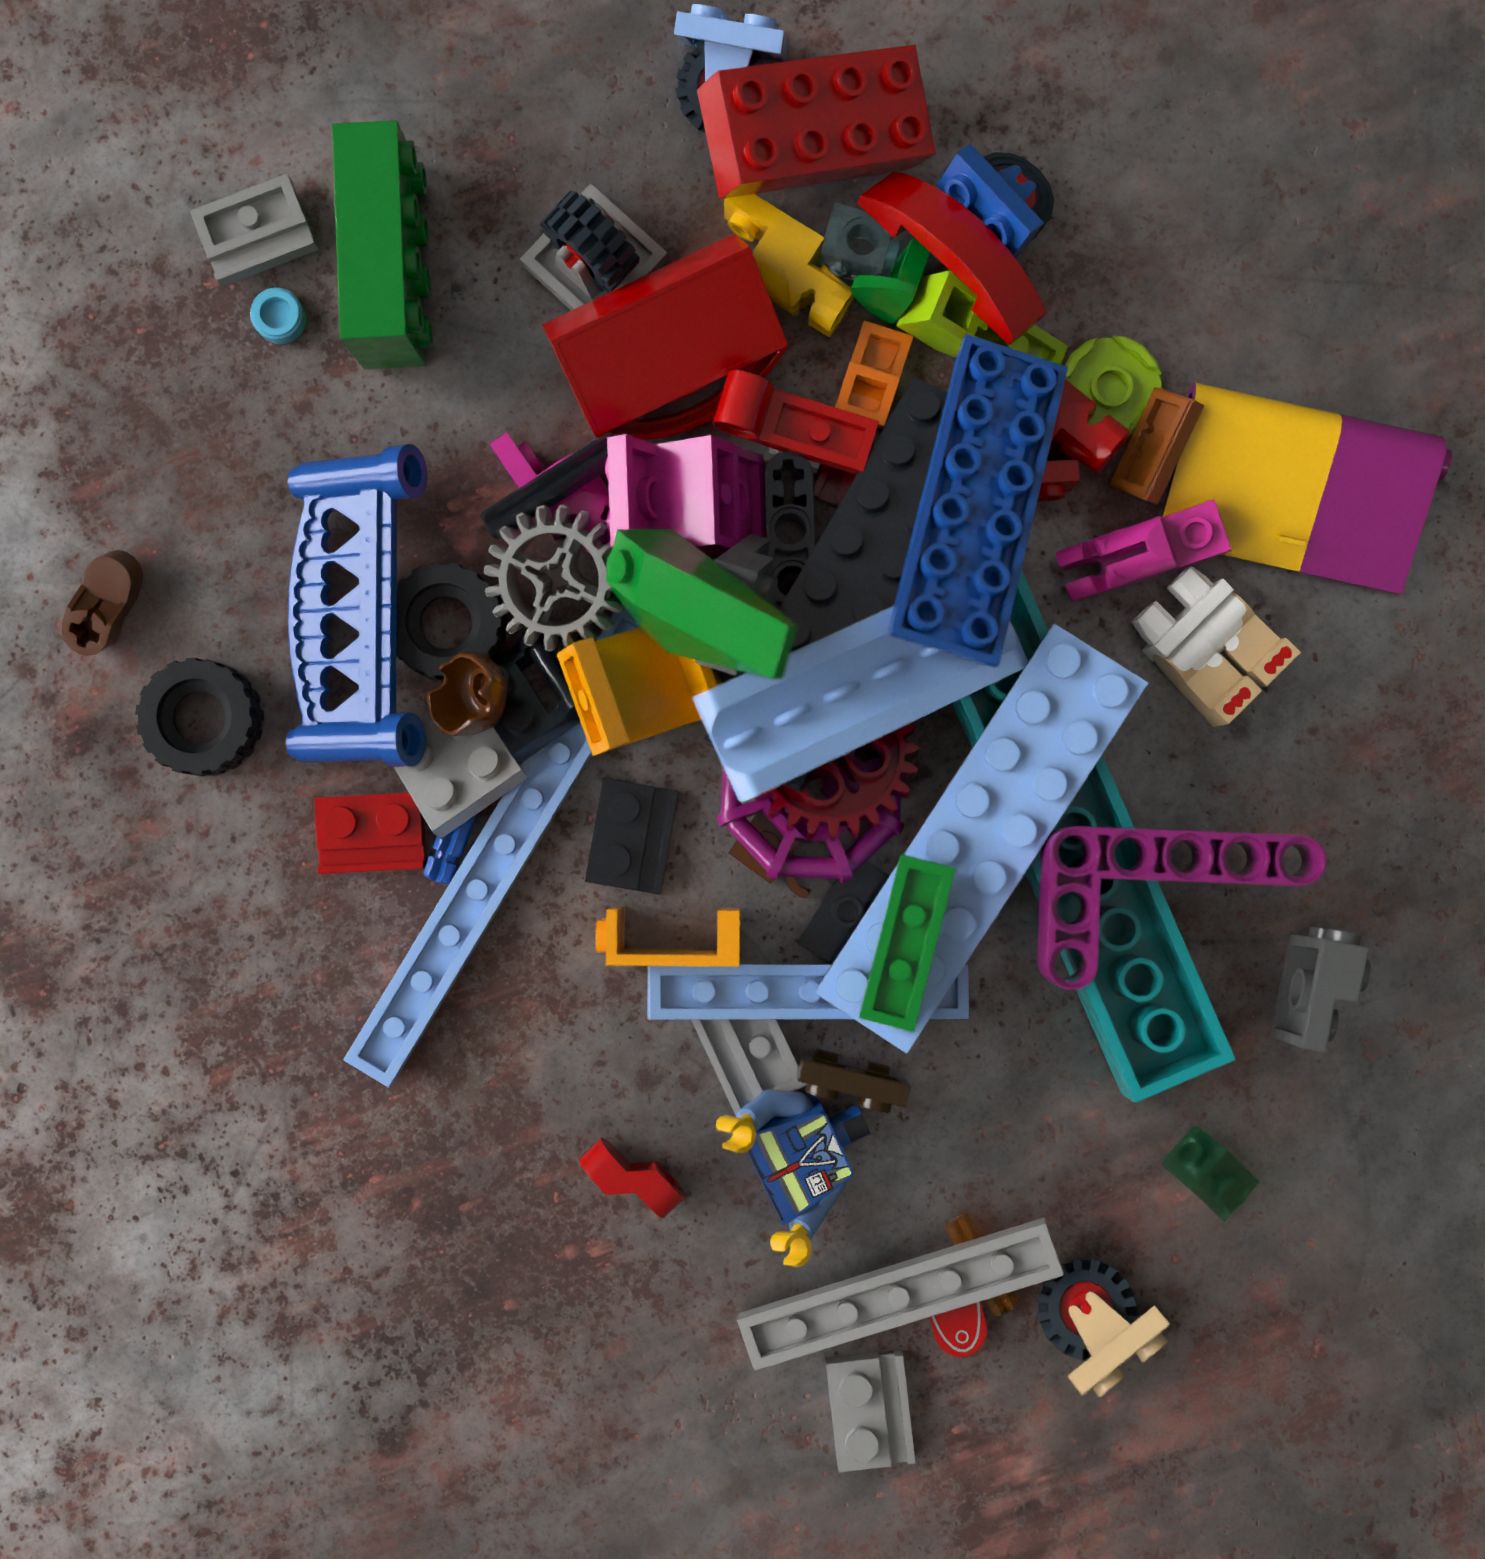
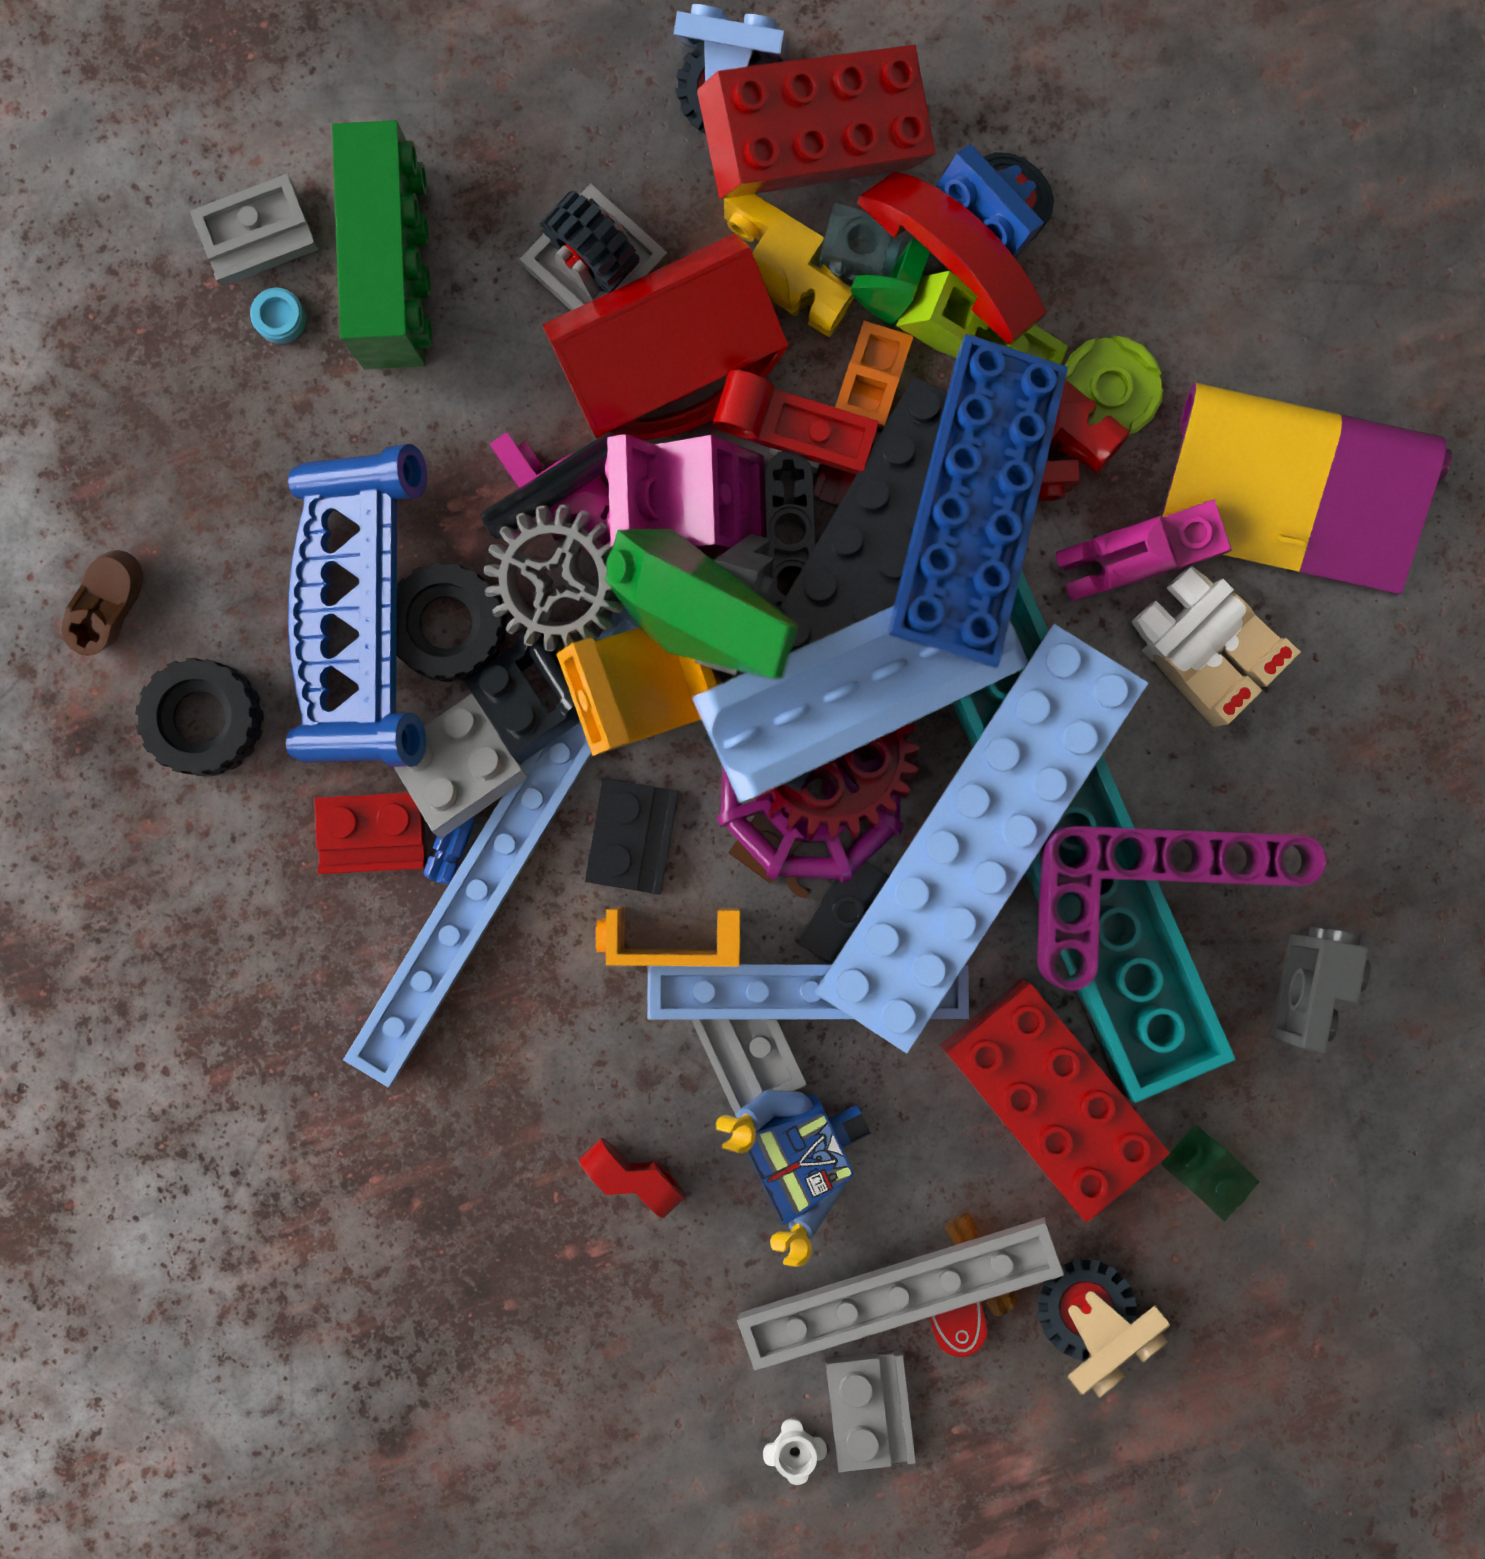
(469, 696): reddish brown hair -> none
(797, 1467): none -> white plate
(873, 1085): dark brown plate -> none
(907, 942): green plate -> none
(1054, 1099): none -> red brick
(1156, 445): dark orange plate -> none

